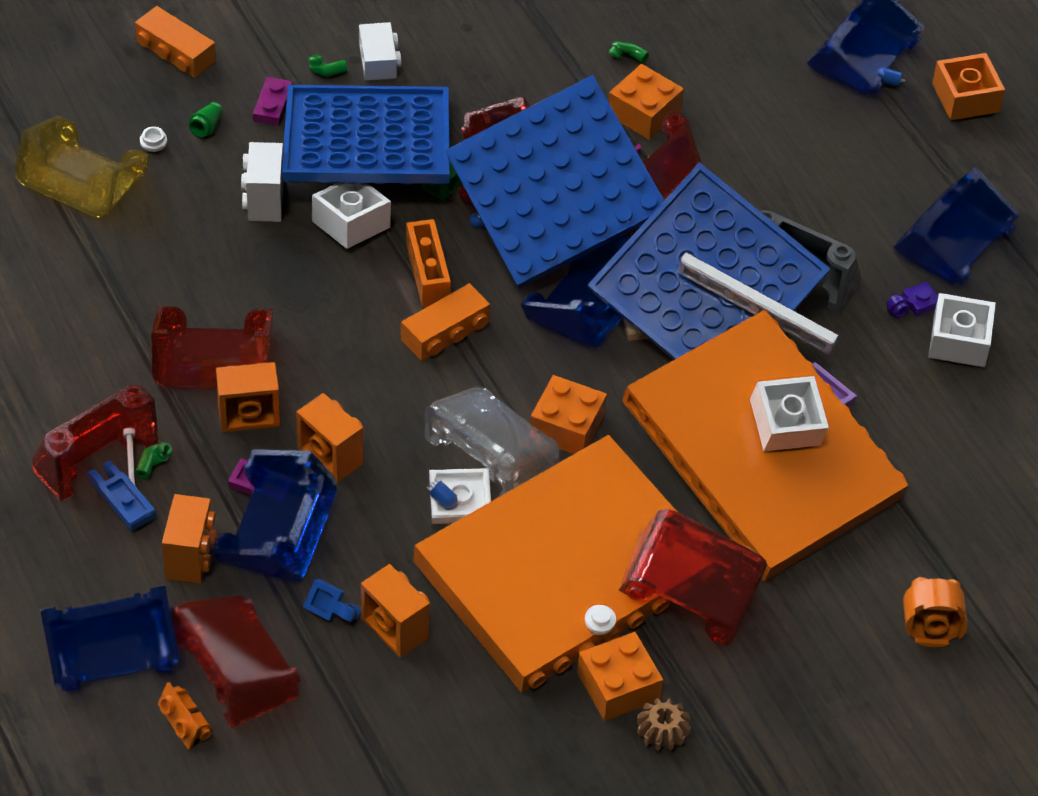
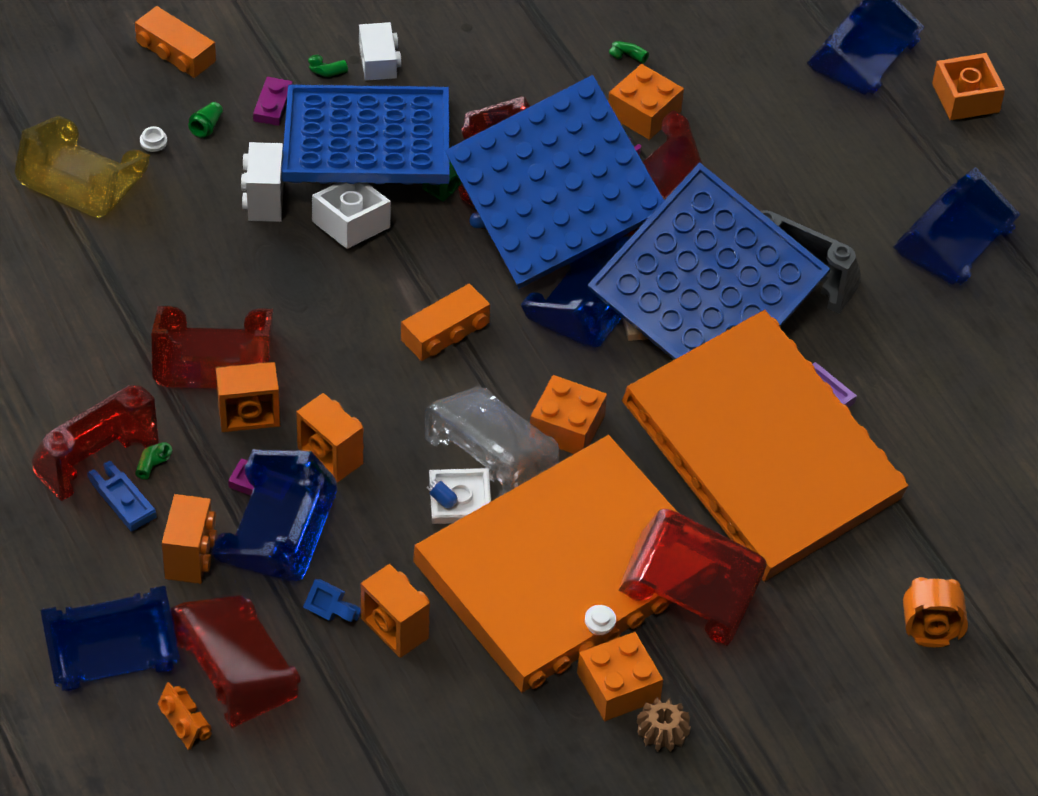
(129, 433): white piece -> none
(427, 261): orange brick -> none
(756, 302): white tile -> none
(789, 413): white brick -> none
(890, 77): blue piece -> none
(918, 299): dark purple plate -> none
(962, 330): white brick -> none

